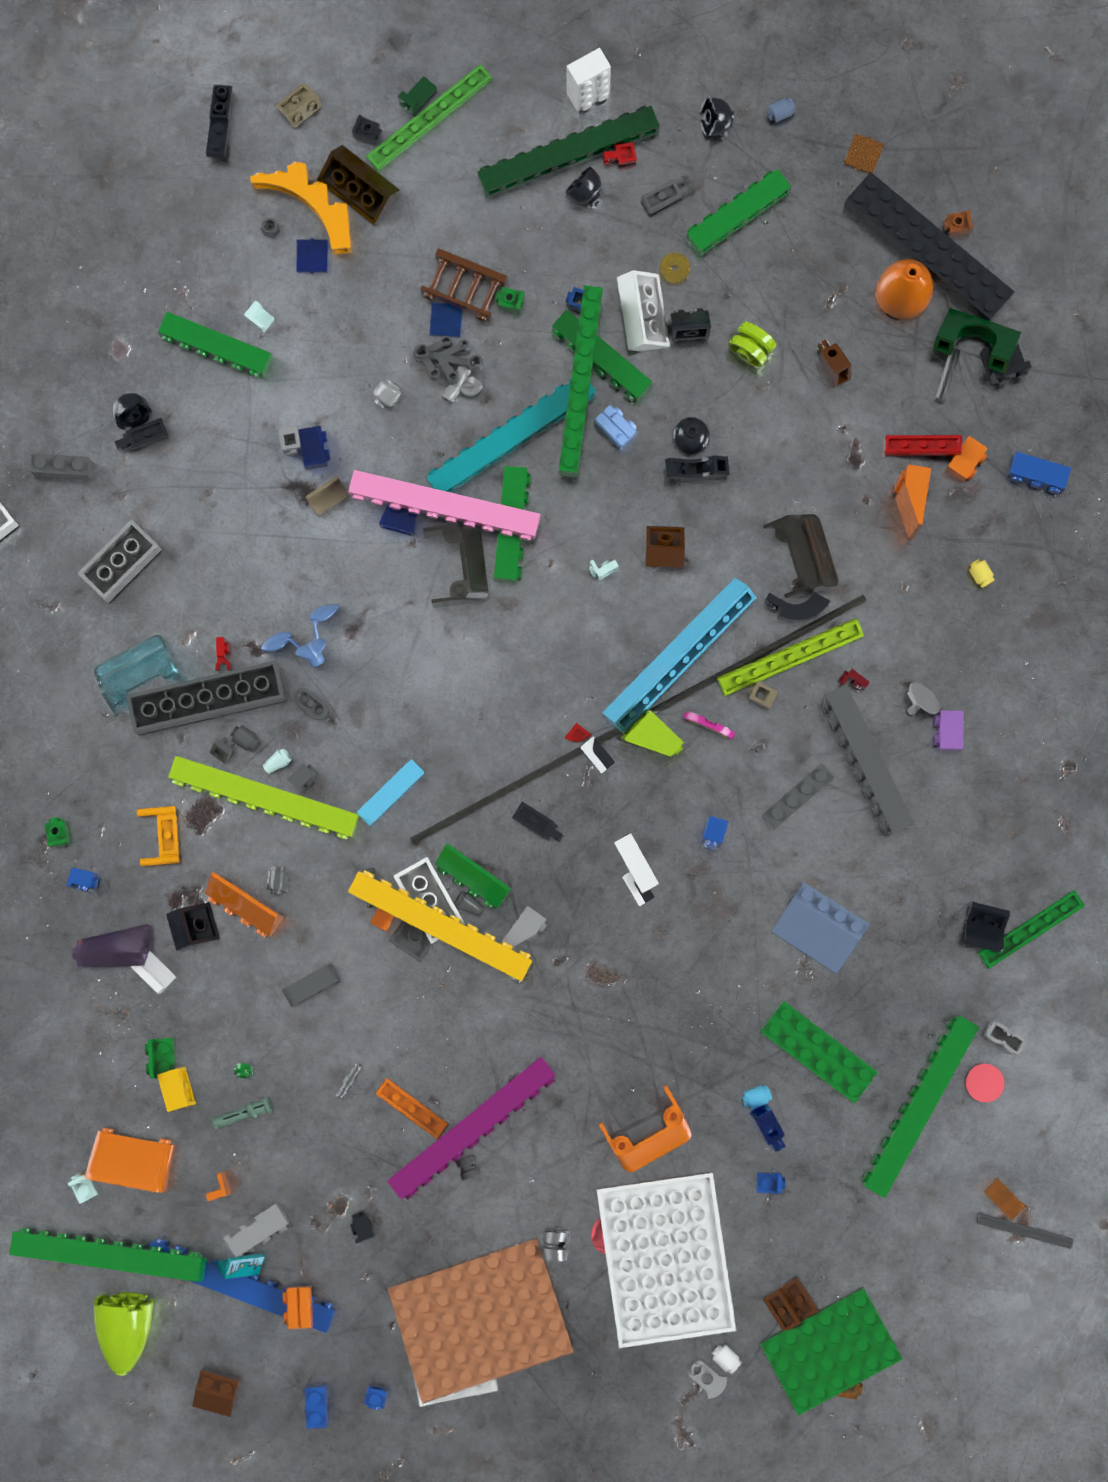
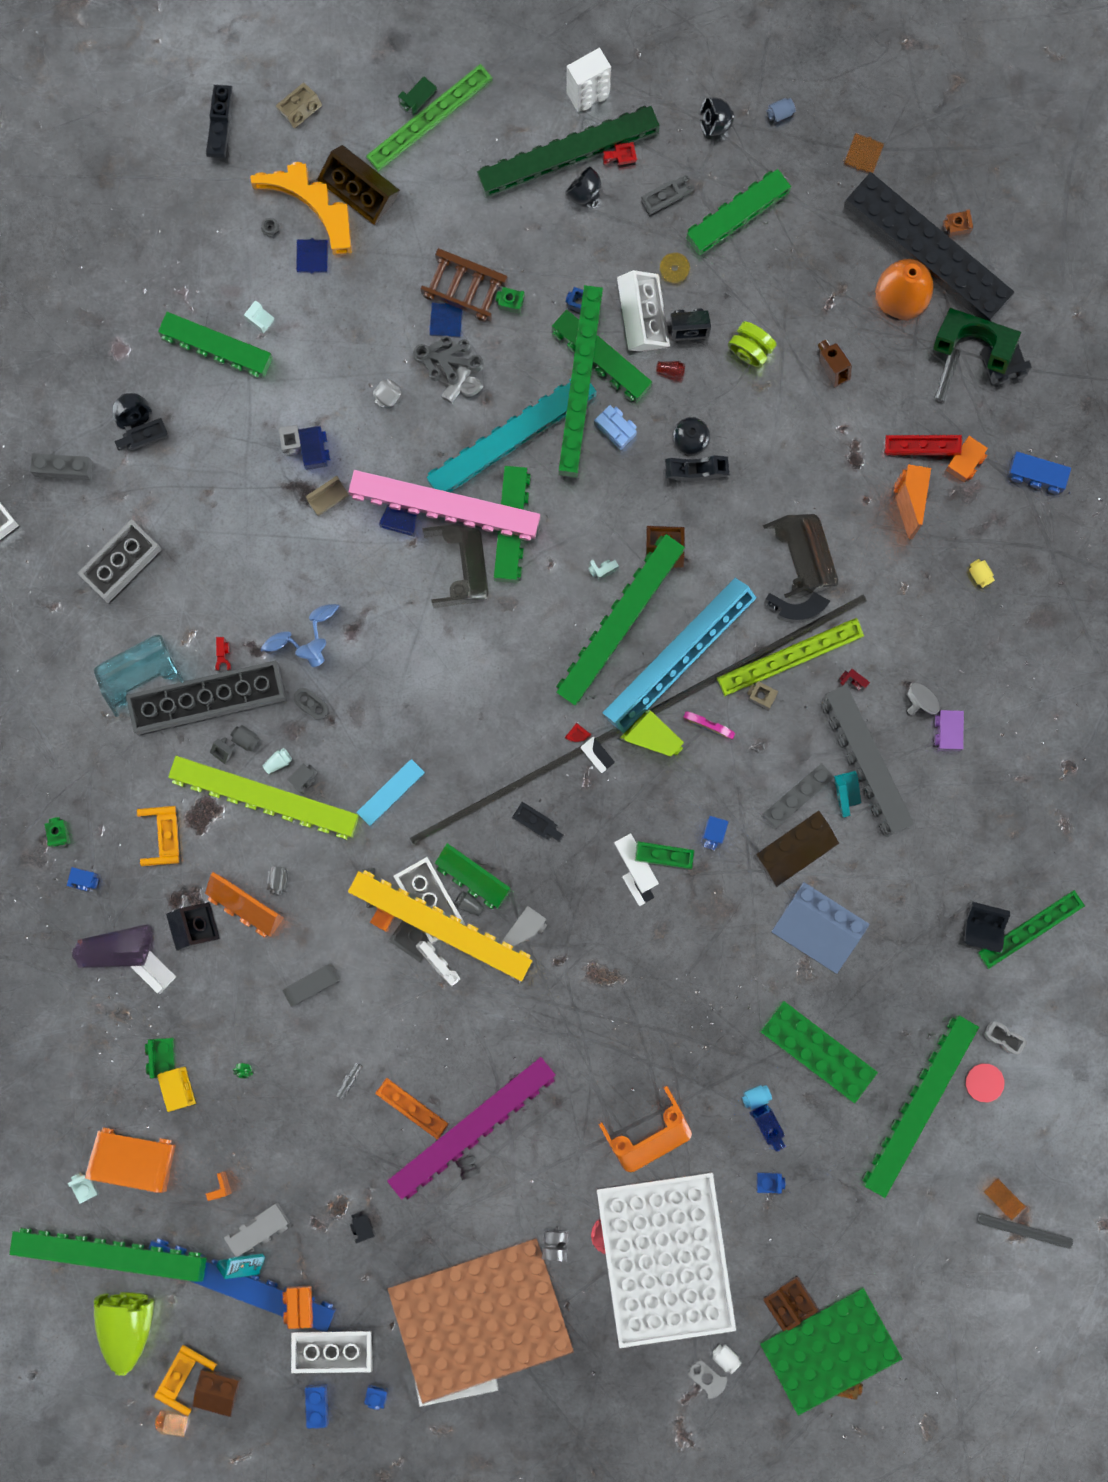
(171, 1424): none -> clear orange bracket
(177, 1376): none -> light orange plate
(251, 1111): sand green pin -> none
(331, 1352): none -> white slope
(366, 136): black brick -> none
(437, 963): none -> white hinge
(620, 620): none -> green brick
(664, 855): none -> green tile
(671, 368): none -> clear red cone
(797, 848): none -> dark brown slope
(847, 791): none -> teal panel

